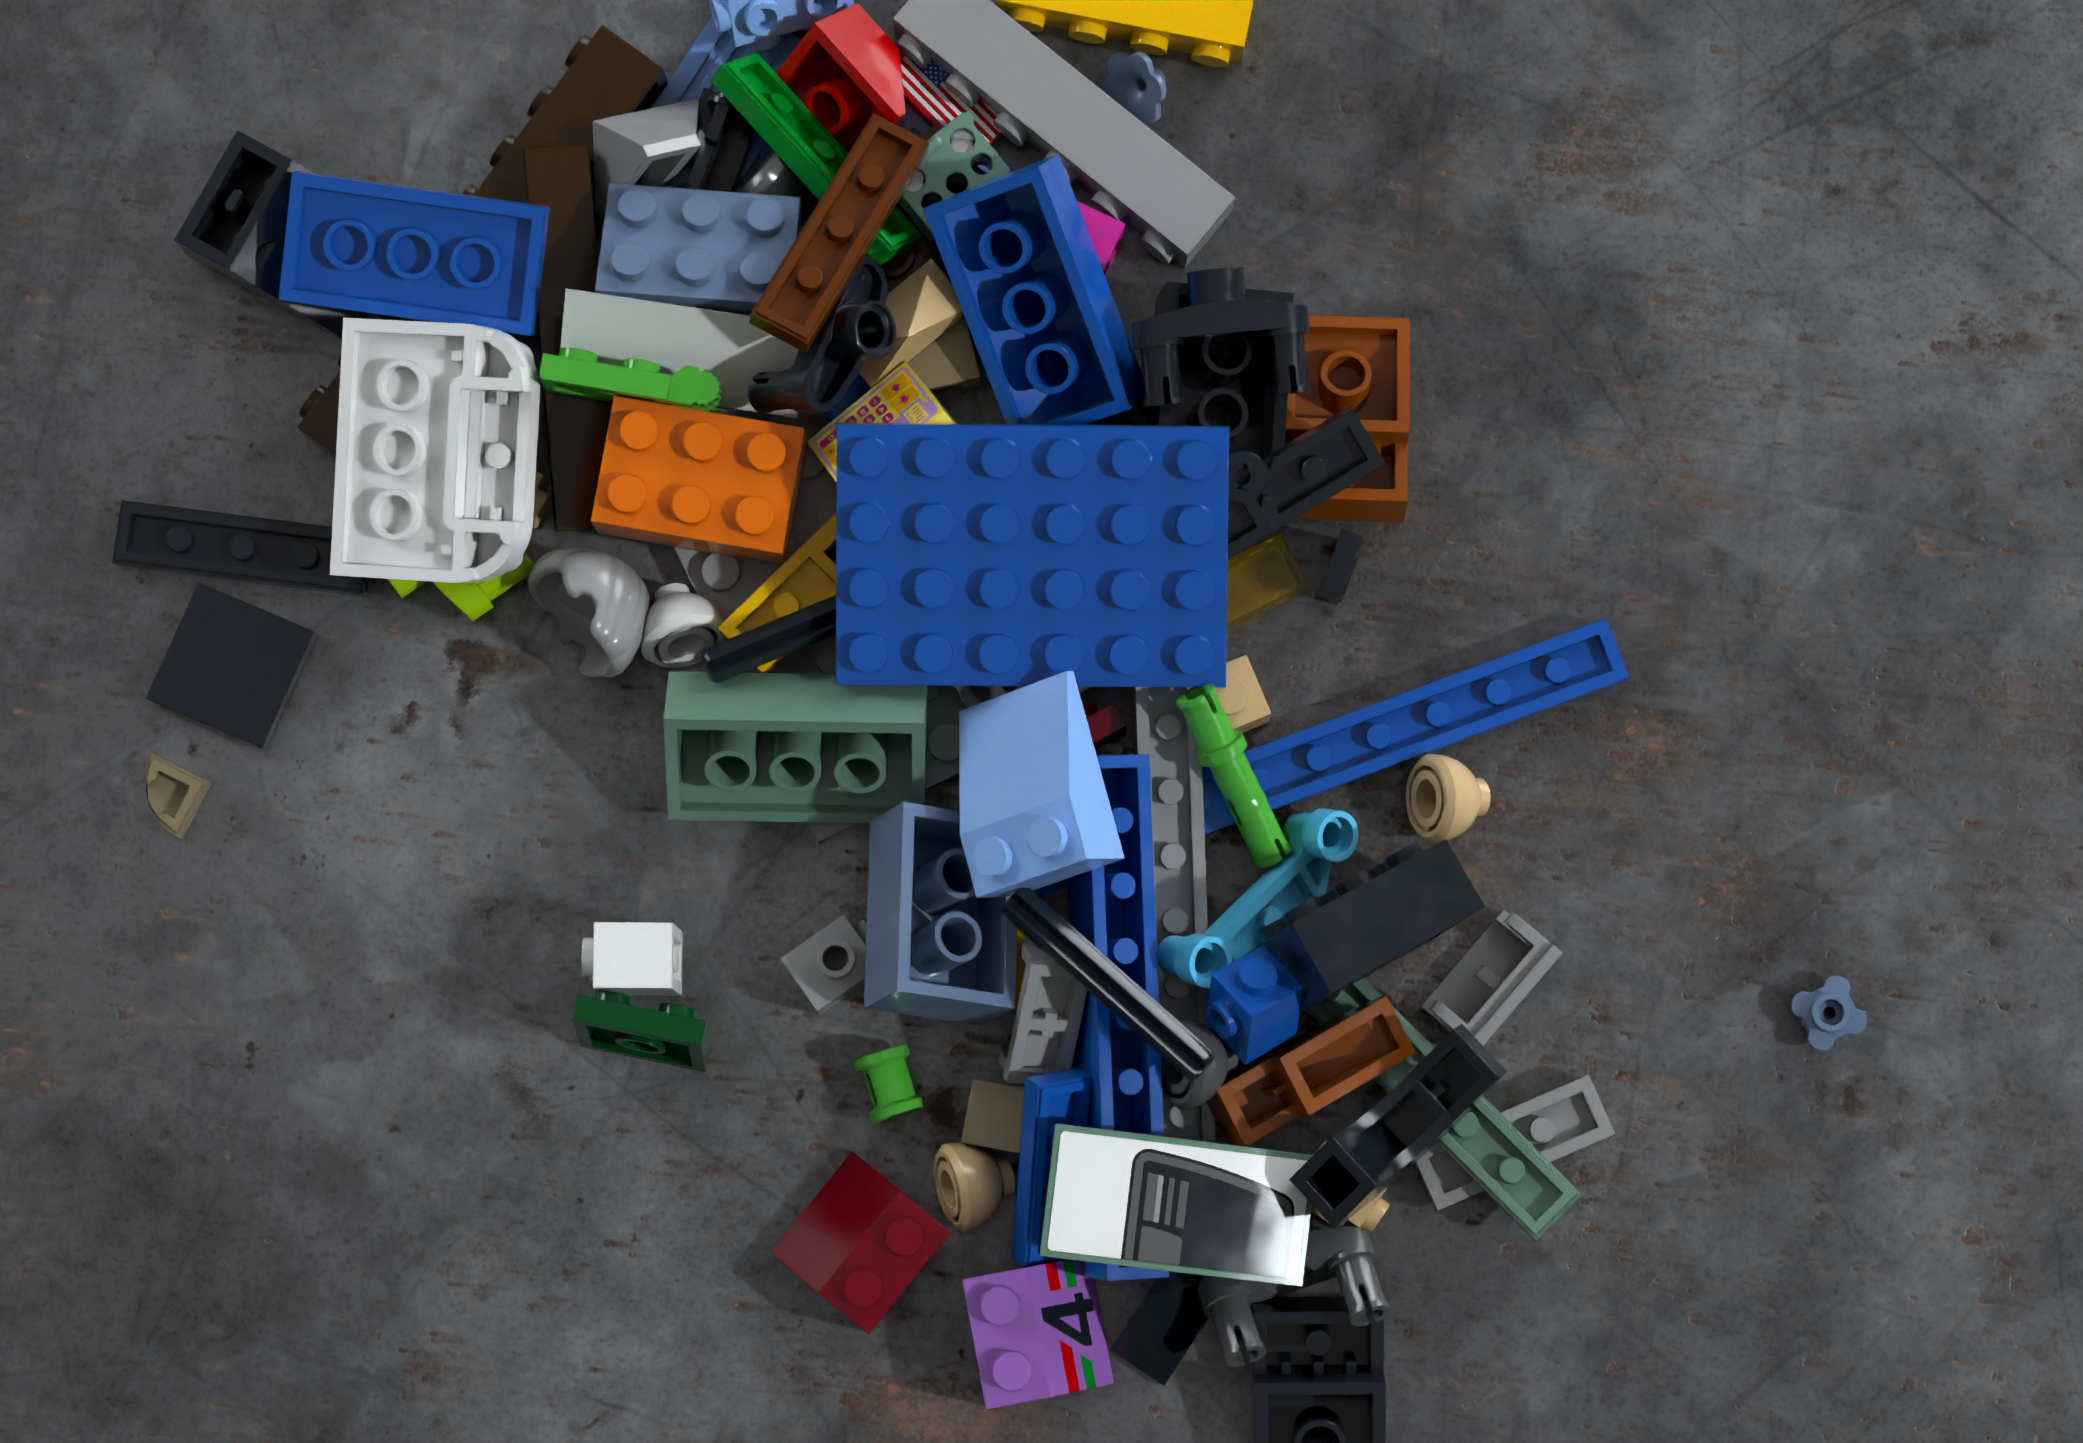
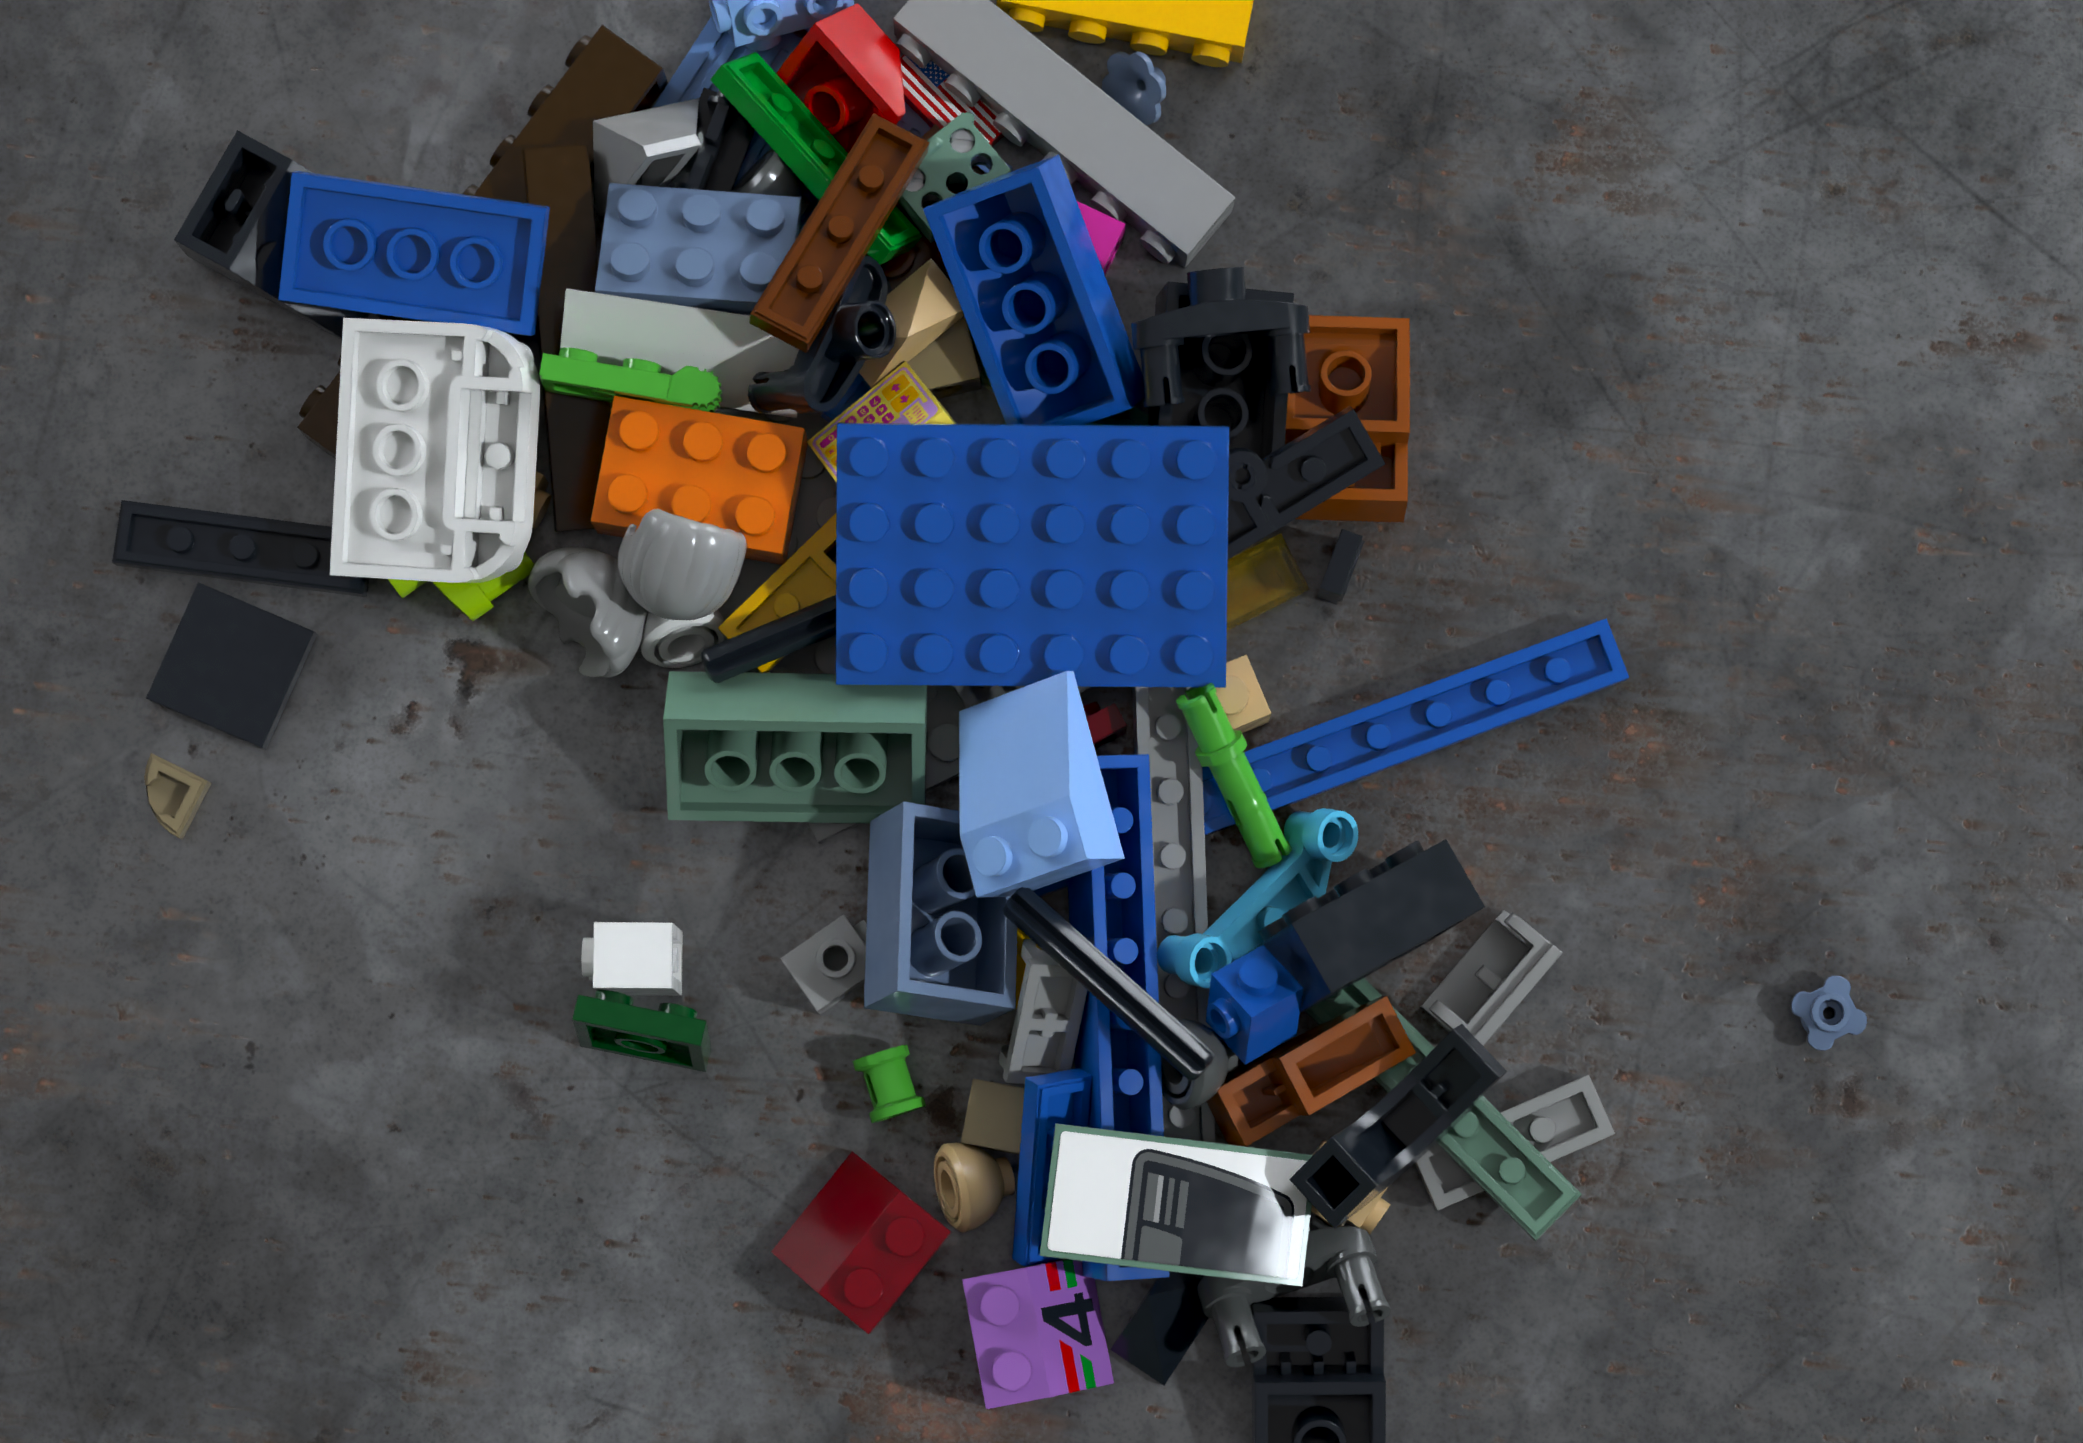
(680, 565): none -> light grey piece
(1444, 798): tan brick -> none

